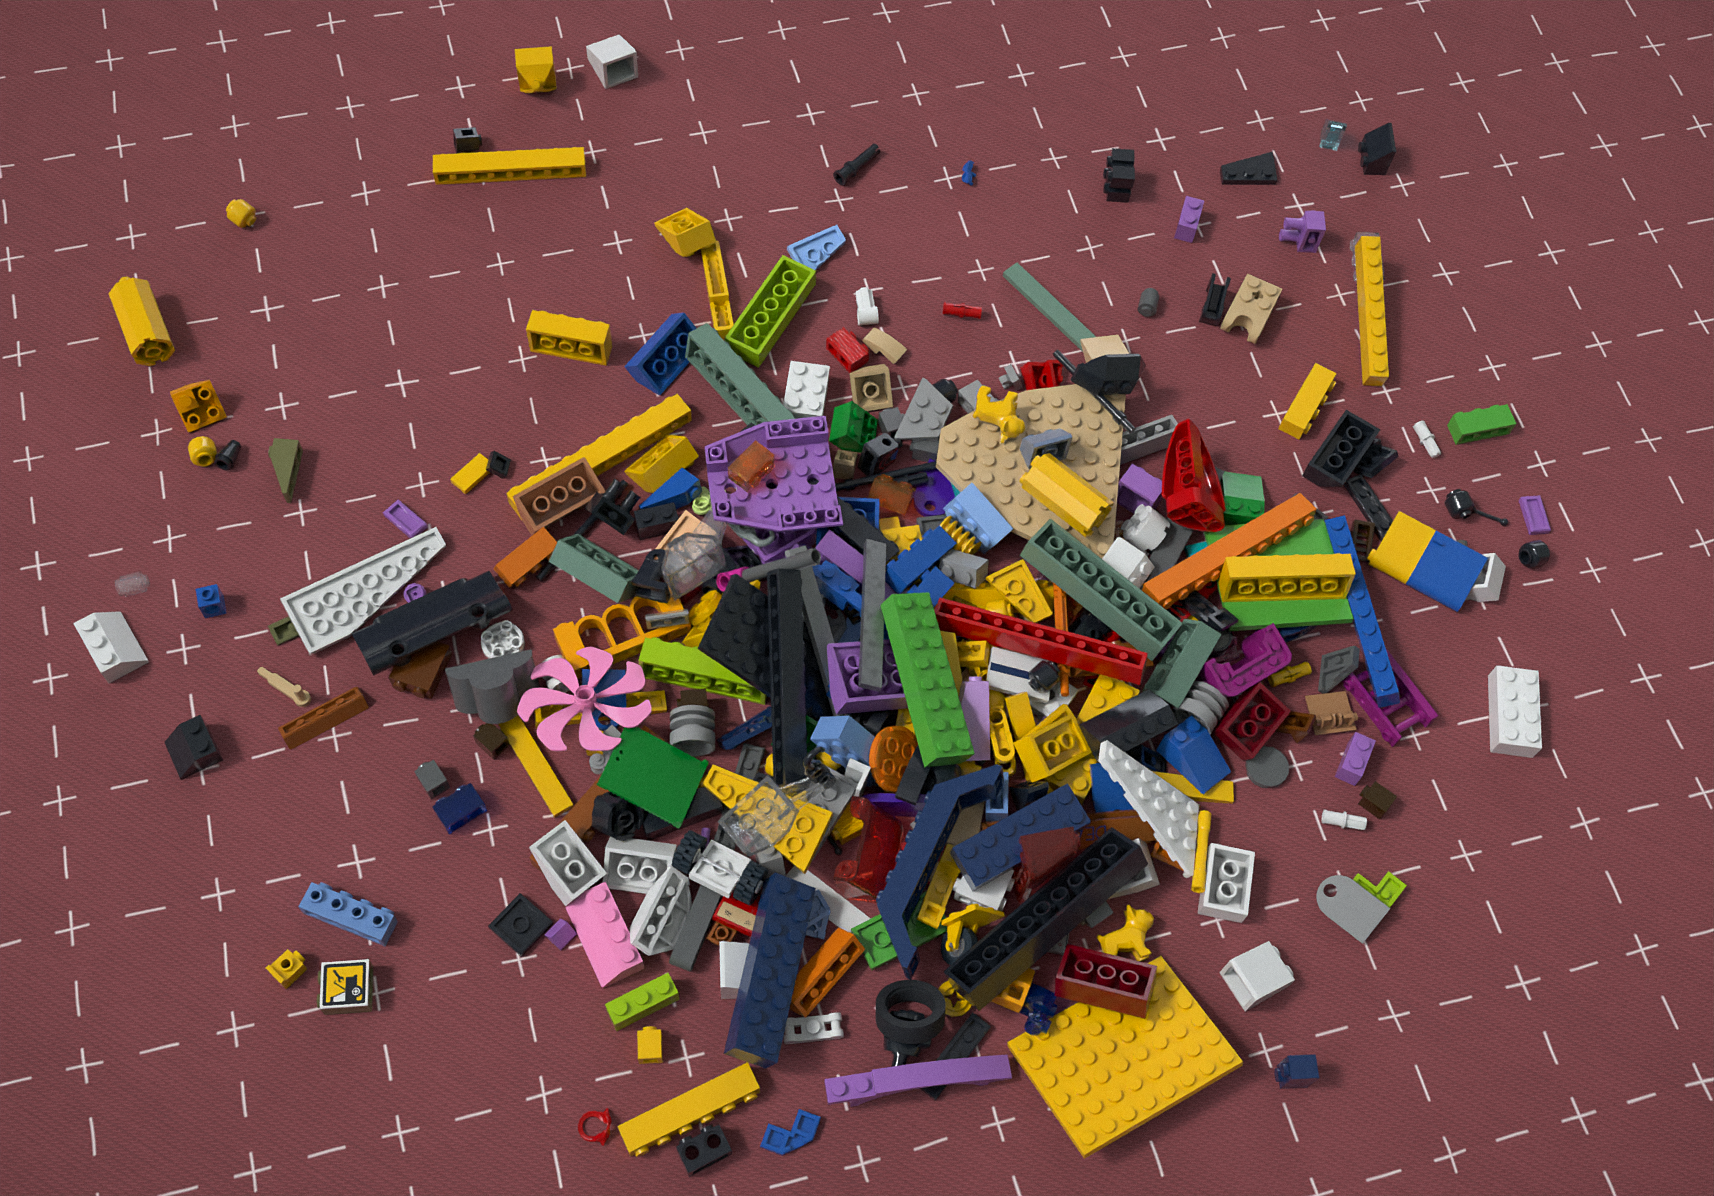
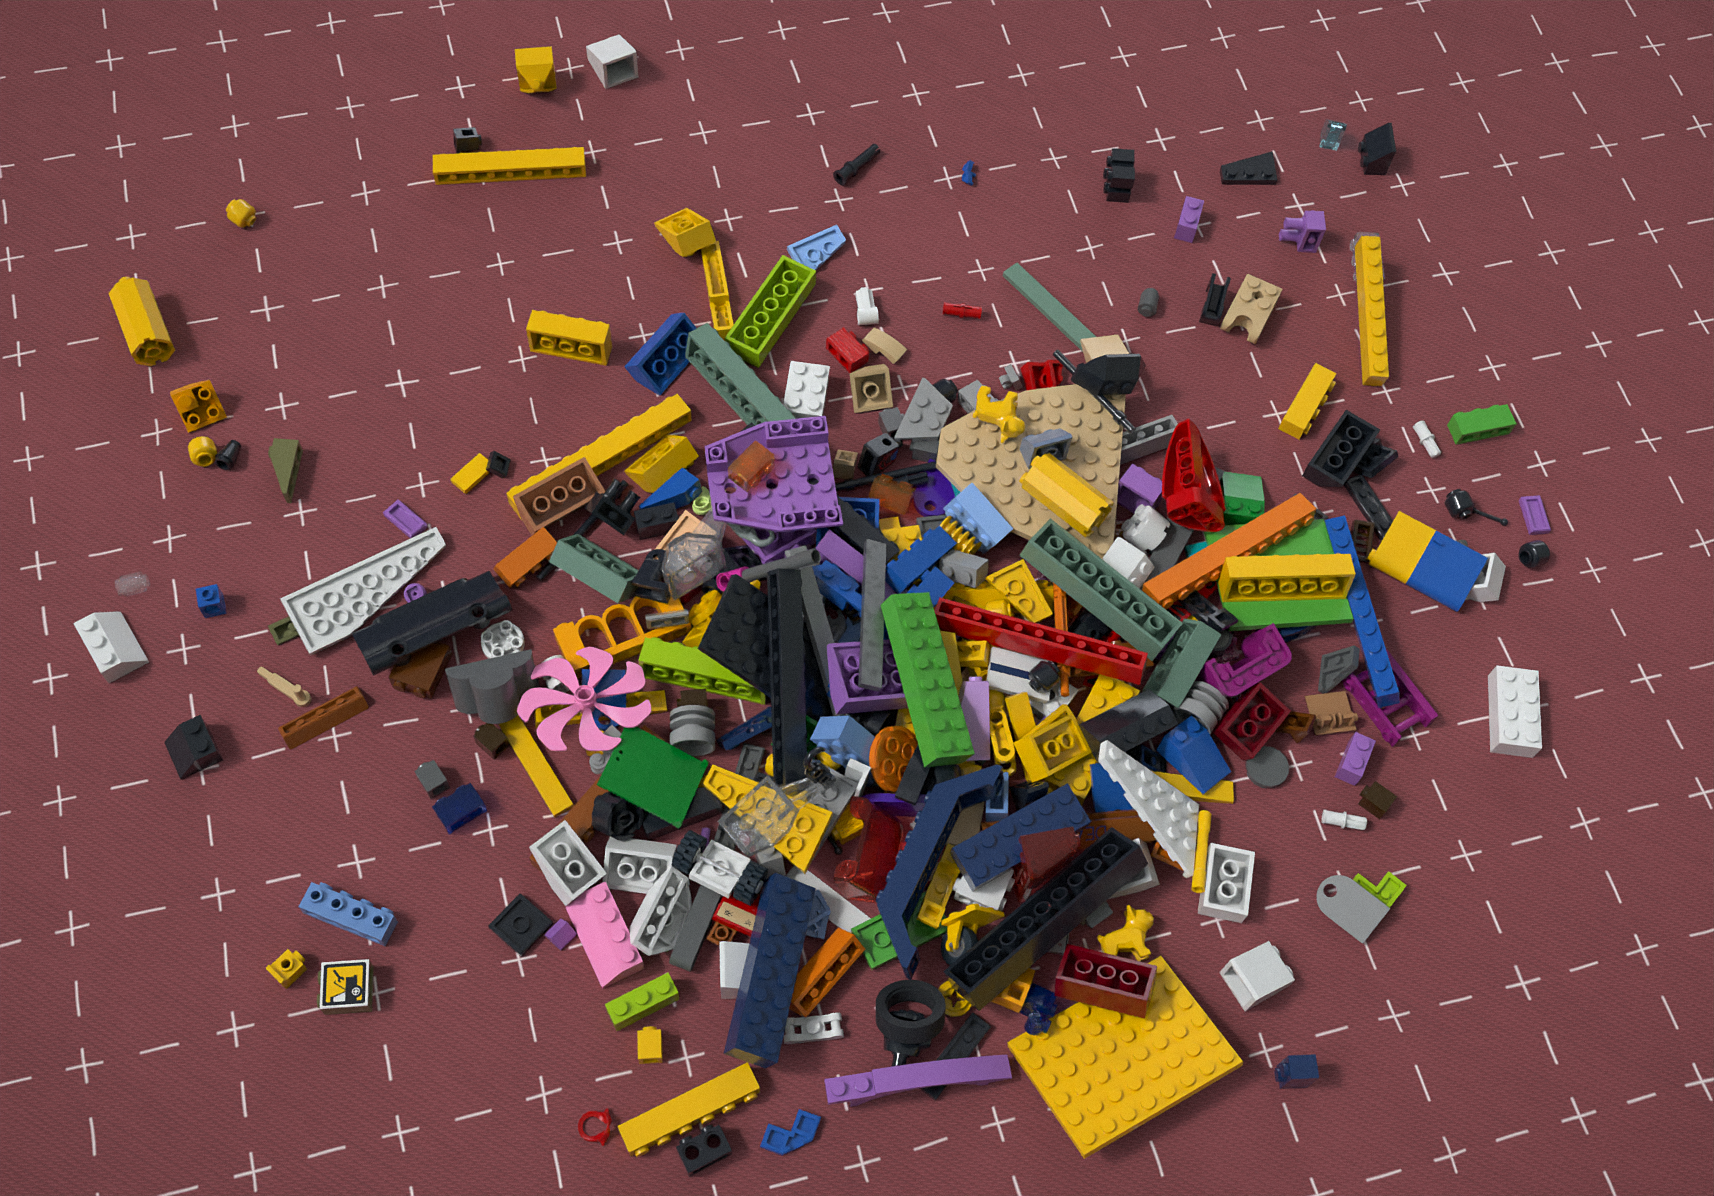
(852, 427): green slope -> none
(1289, 674): yellow pin -> none

